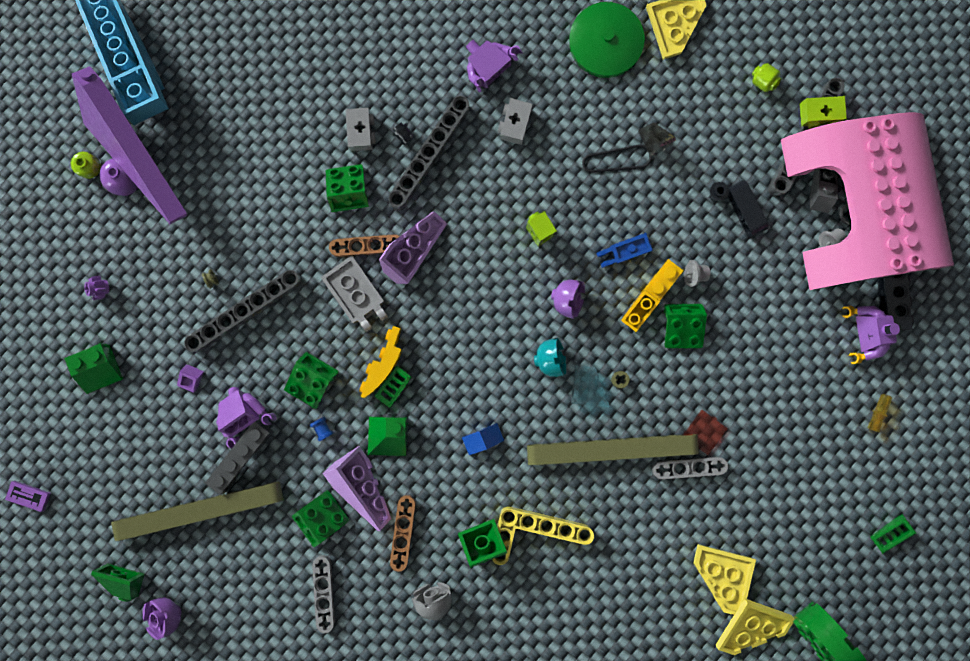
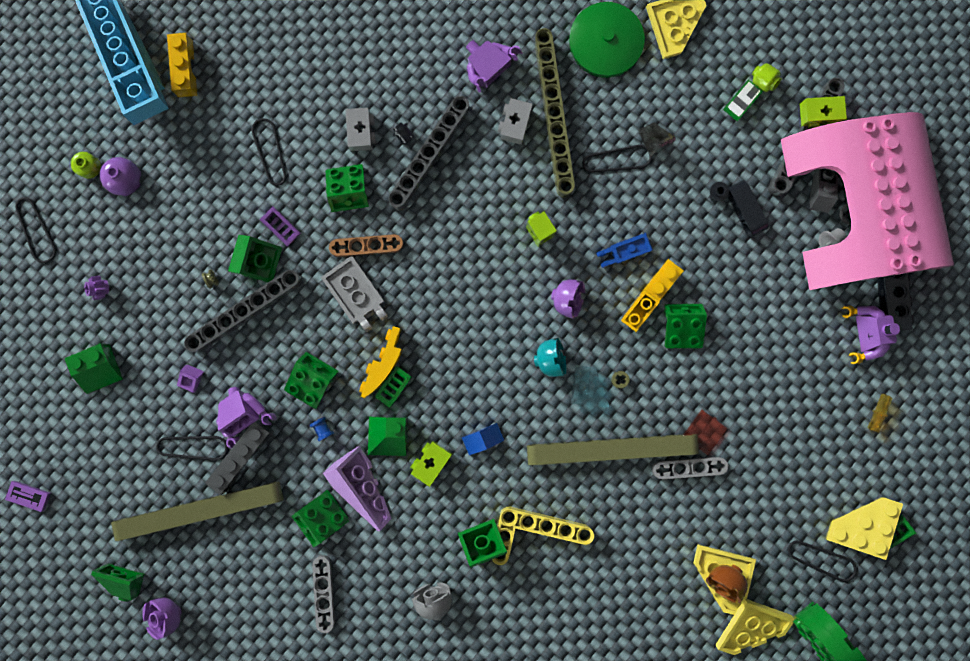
(26, 234): none -> black piece
(119, 139): medium lavender slope -> none
(181, 75): none -> yellow arch
(192, 457): none -> black piece
(255, 258): none -> green slope
(261, 156): none -> black piece
(268, 214): none -> medium lavender slope
(400, 532): medium nougat beam -> none
(409, 250): lavender wedge -> none
(428, 474): none -> lime brick
(550, 104): none -> olive beam
(696, 273): light grey piece -> none
(729, 582): none -> dark orange cylinder
(742, 100): none -> slope
(826, 551): none -> black piece
(867, 527): none -> light yellow plate

